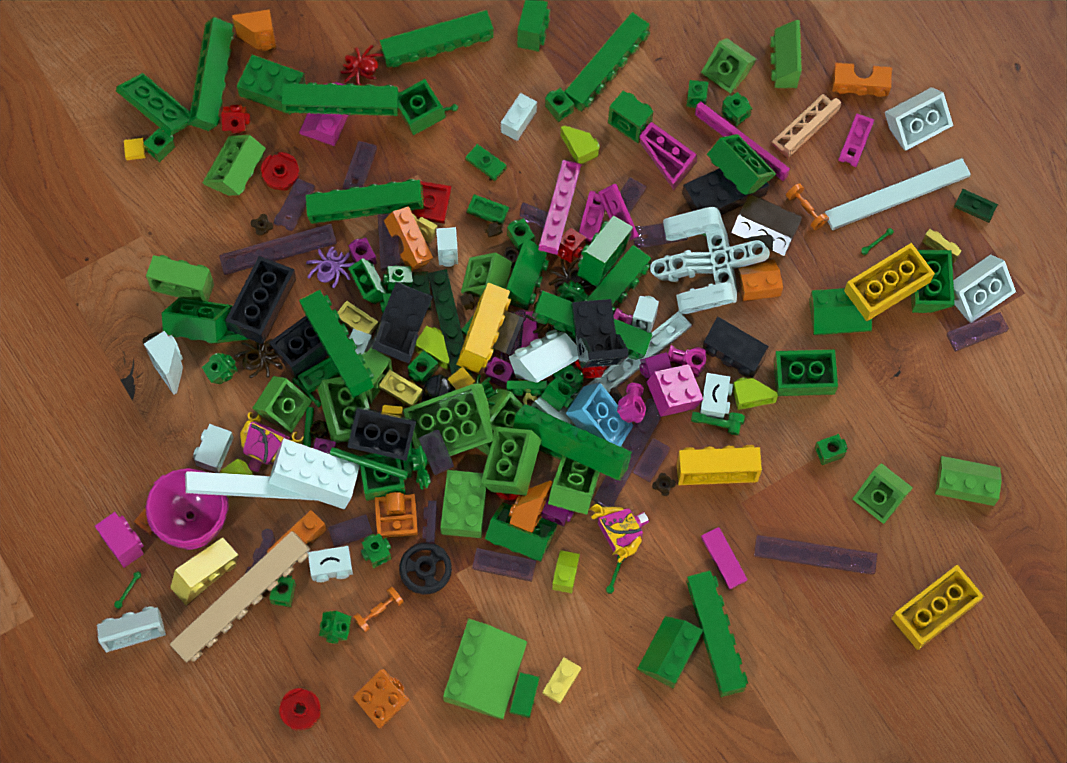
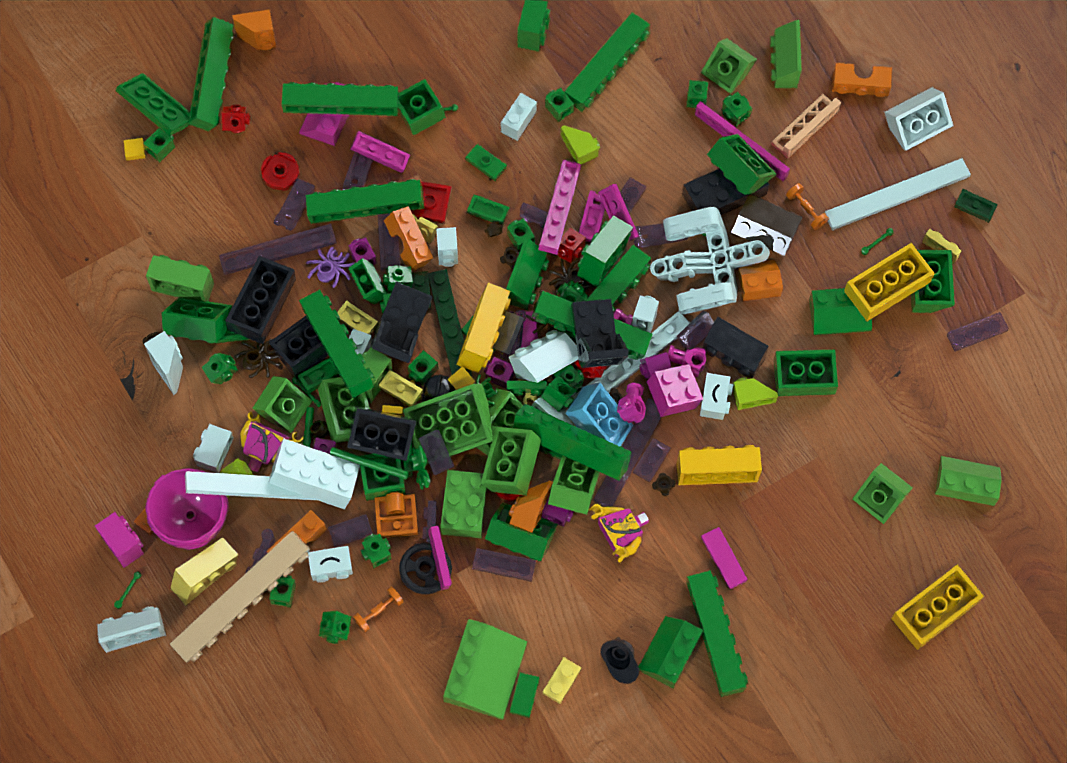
(234, 164): bright green slope -> none
(260, 230): dark brown plate -> none
(264, 81): green brick -> none
(304, 698): red plate -> none
(364, 65): red animal -> none
(380, 152): none -> dark pink tile
(381, 697): orange plate -> none
(433, 343): lime slope -> none
(437, 39): green brick -> none
(439, 557): none -> dark pink tile
(468, 301): dark brown plate -> none
(483, 270): bright green slope -> none
(565, 571): lime slope -> none
(610, 589): green hinge -> none
(620, 660): none -> black piece
(629, 115): green brick -> none
(668, 154): dark pink wedge -> none
(695, 331): none -> clear purple plate
(733, 423): green brick -> none
(815, 554): clear purple plate -> none
(826, 456): green brick -> none
(856, 139): dark pink plate -> none
(982, 287): light aqua slope -> none

